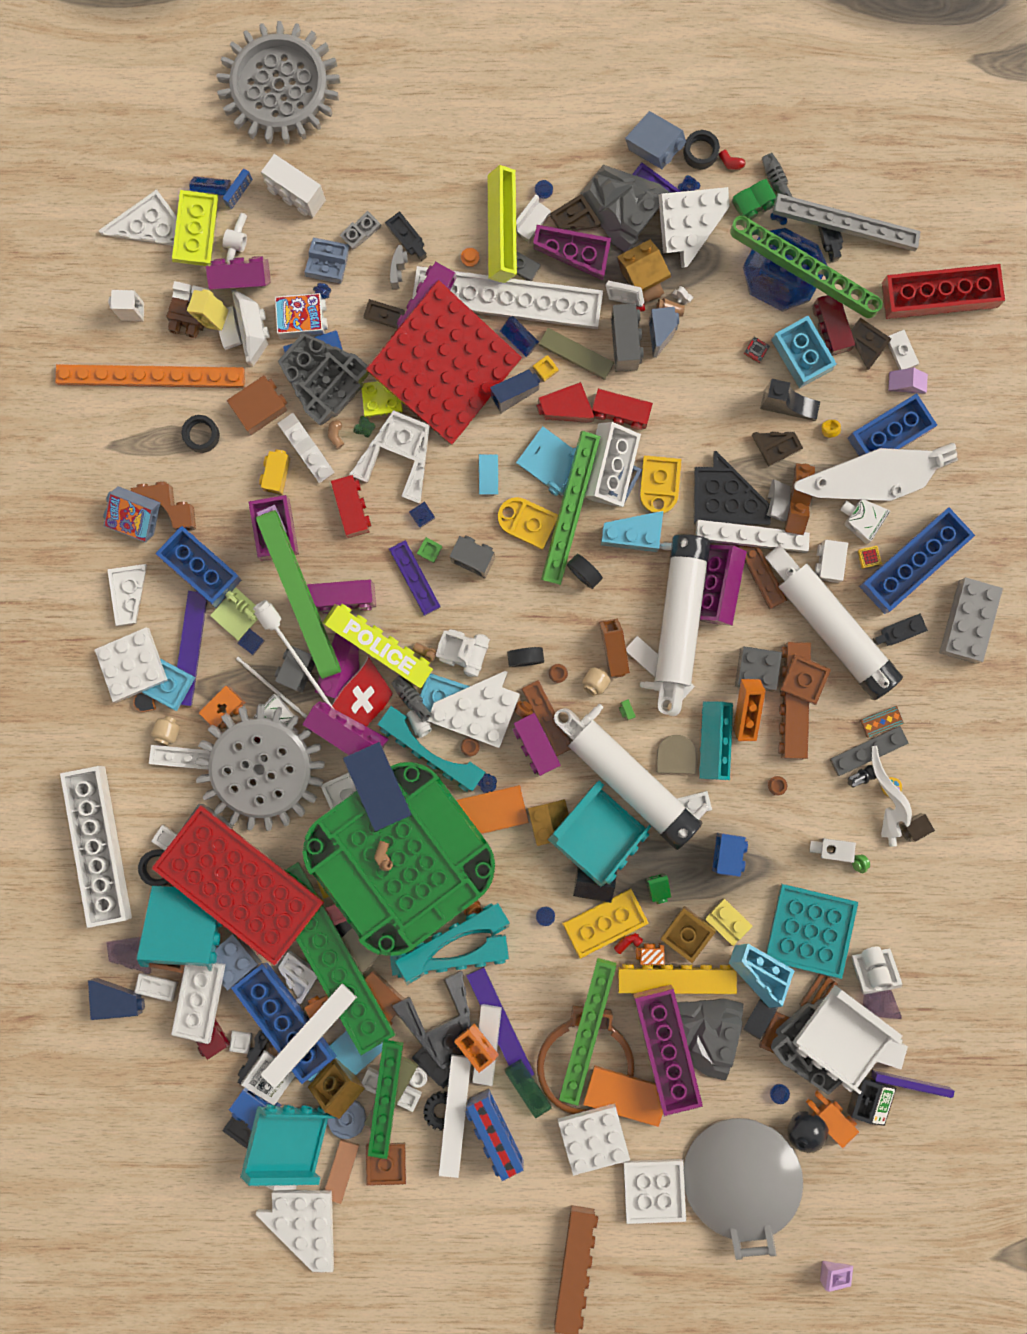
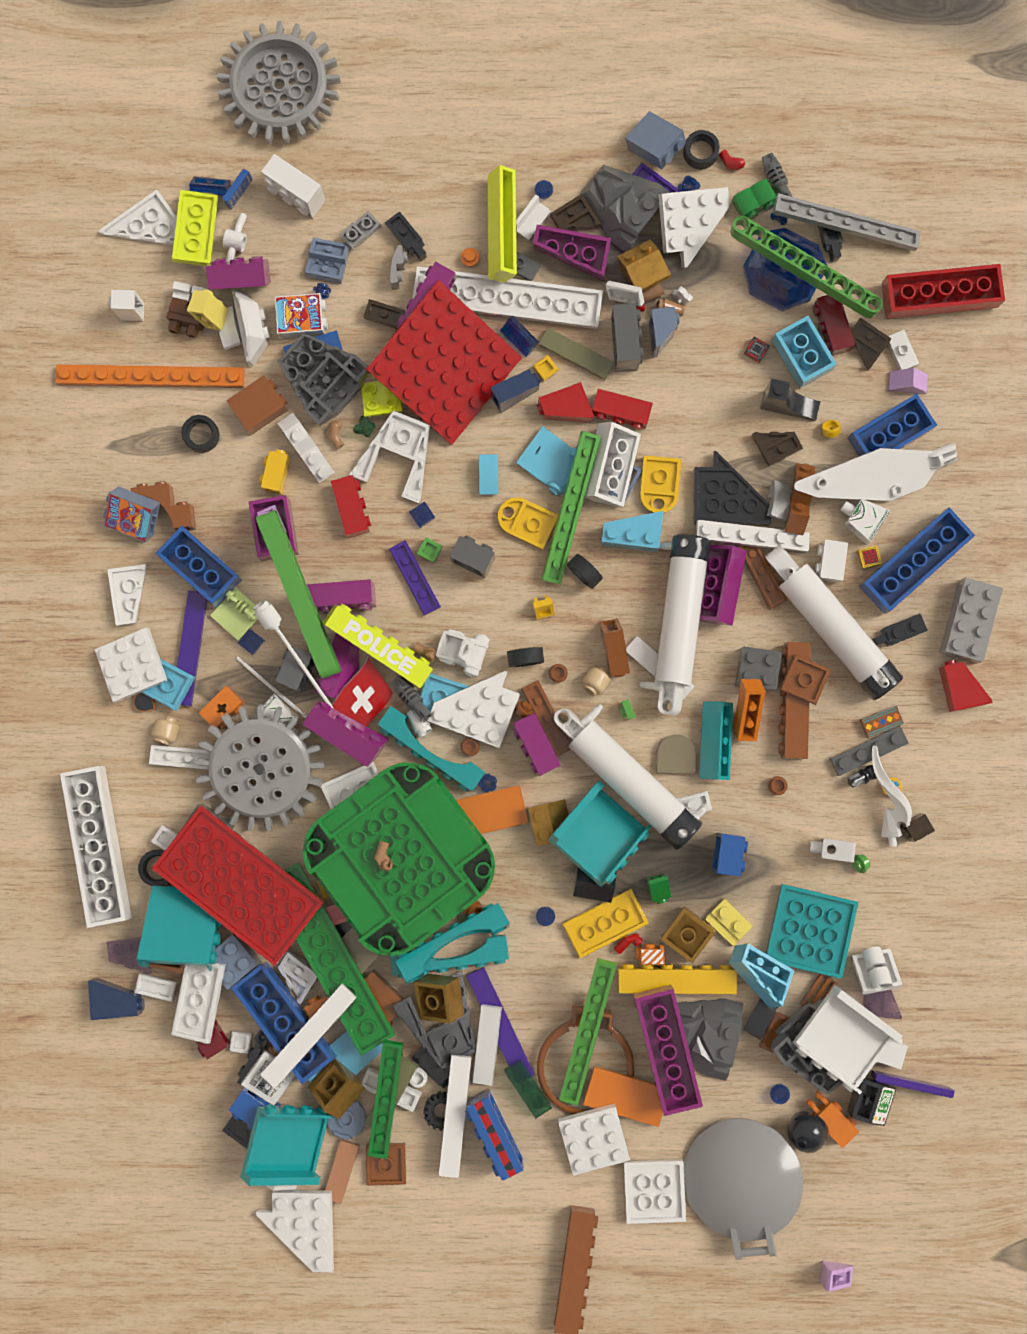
(377, 786): dark blue tile -> none
(438, 998): none -> pearl gold brick
(476, 1048): orange brick -> none
(543, 608): none -> yellow tile
(962, 687): none -> red slope

